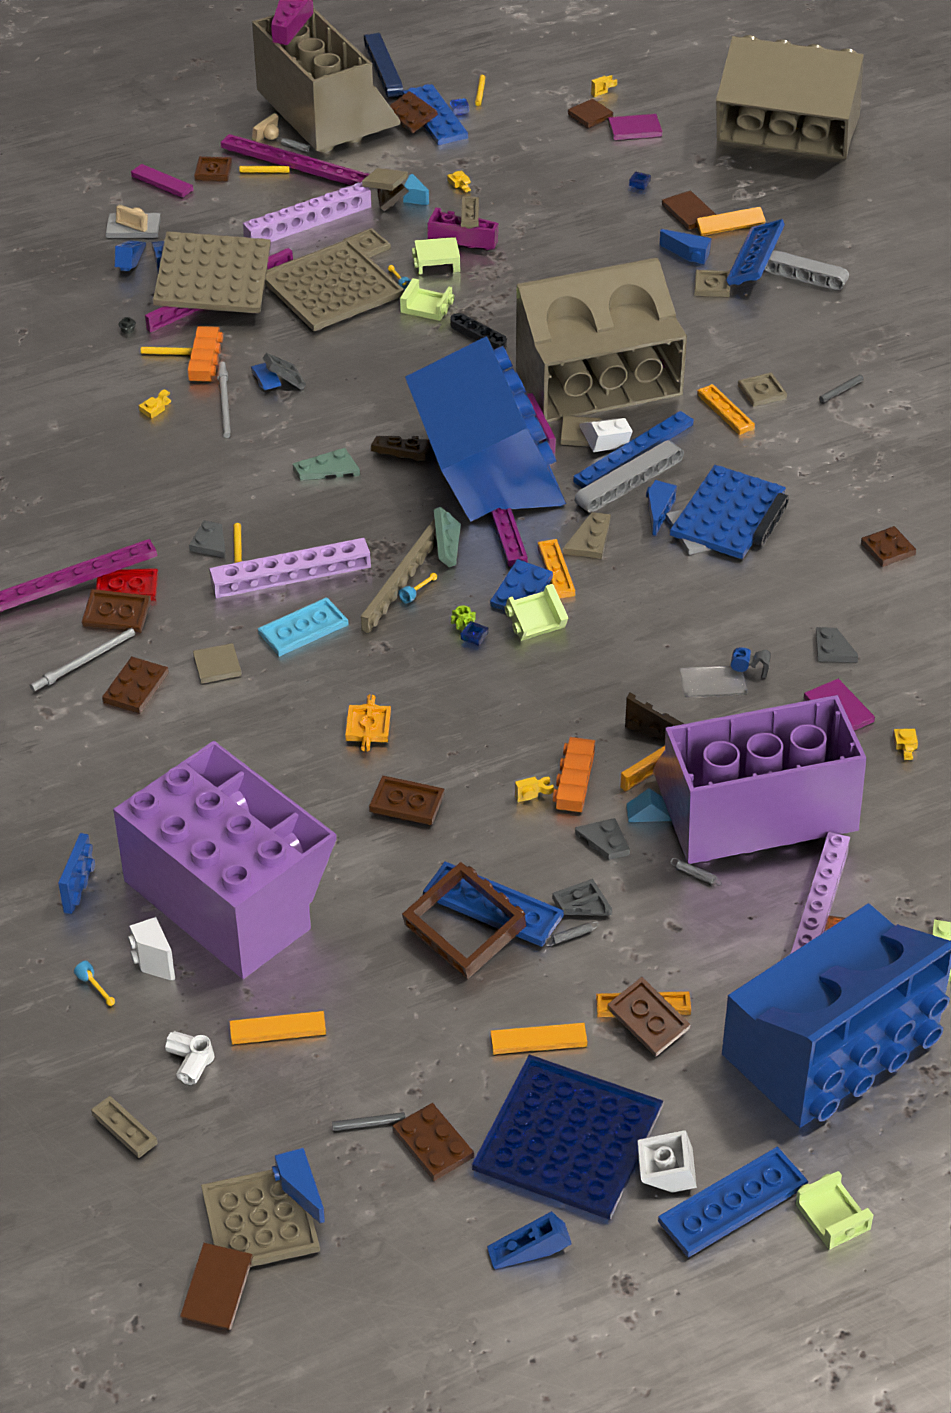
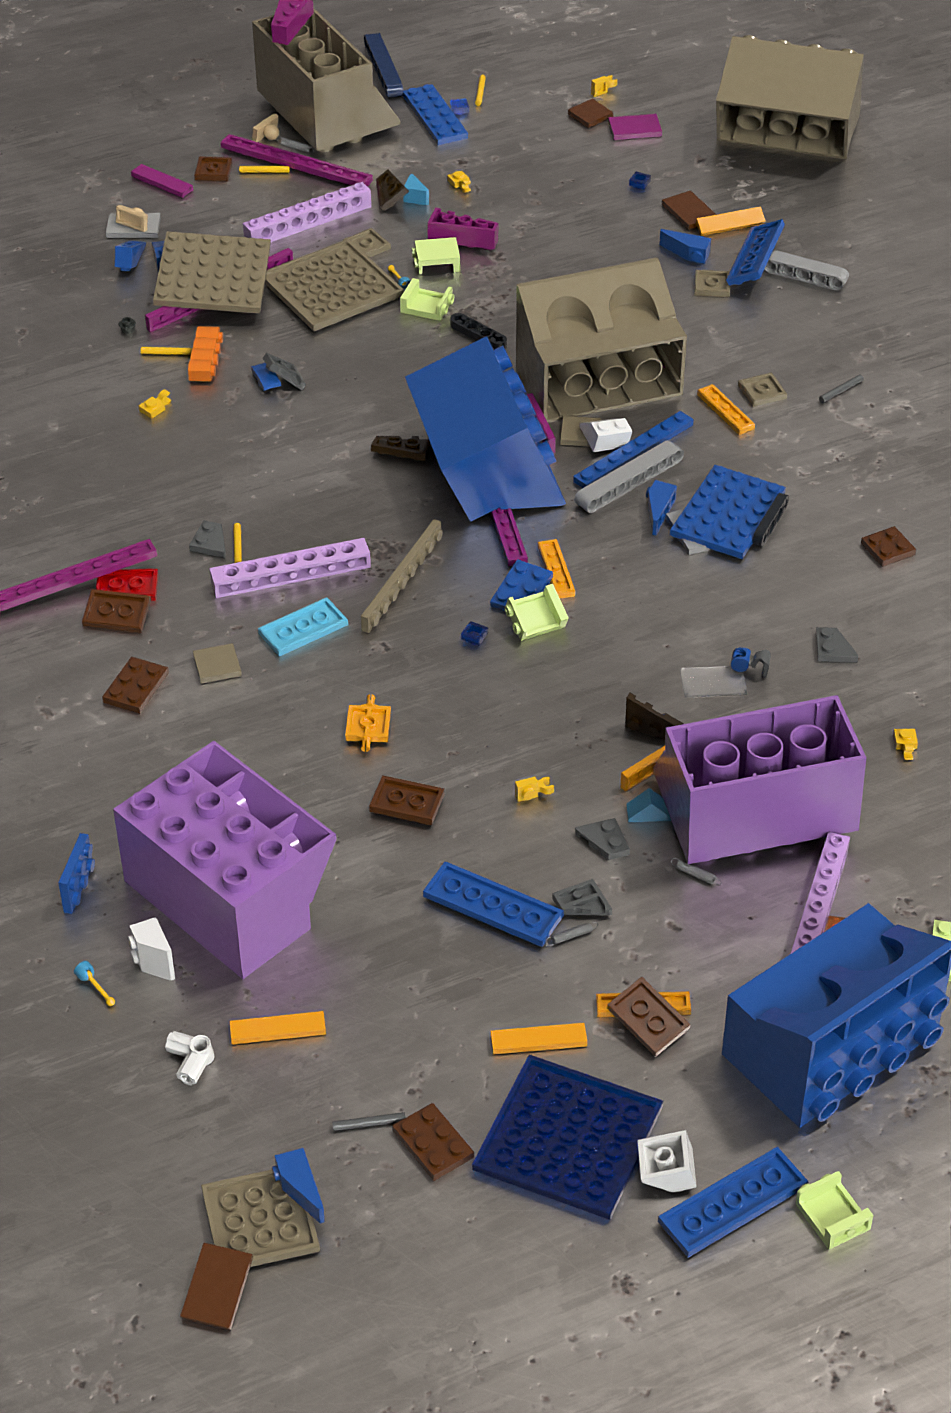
(50, 677): light grey bar -> none
(124, 1126): dark tan plate -> none
(222, 377): light grey bar -> none
(331, 463): sand green wing -> none
(385, 179): dark tan tile -> none
(409, 593): dark azure hinge -> none
(413, 111): reddish brown plate -> none
(447, 536): sand green wing -> none
(462, 617): lime gear -> none
(470, 212): dark tan plate -> none
(487, 950): reddish brown window -> none
(530, 1242): blue slope -> none
(575, 774): orange brick -> none
(590, 537): dark tan wing -> none
(856, 712): magenta tile -> none

